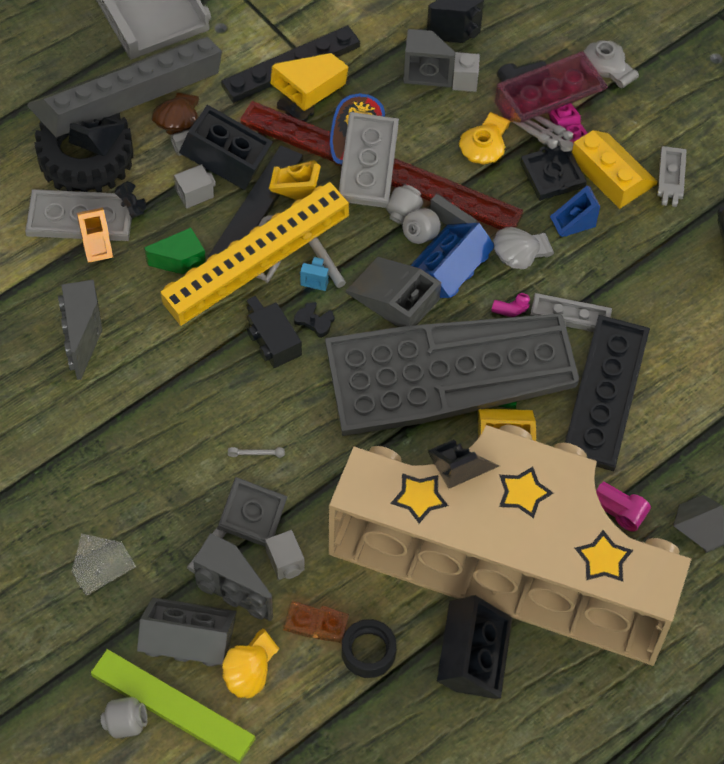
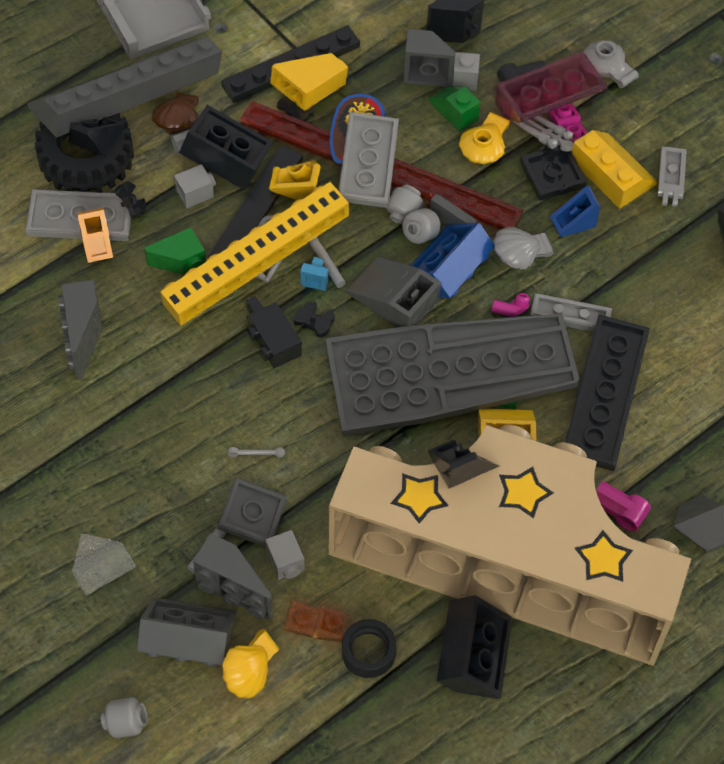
(173, 706): lime tile -> none
(457, 106): none -> green slope

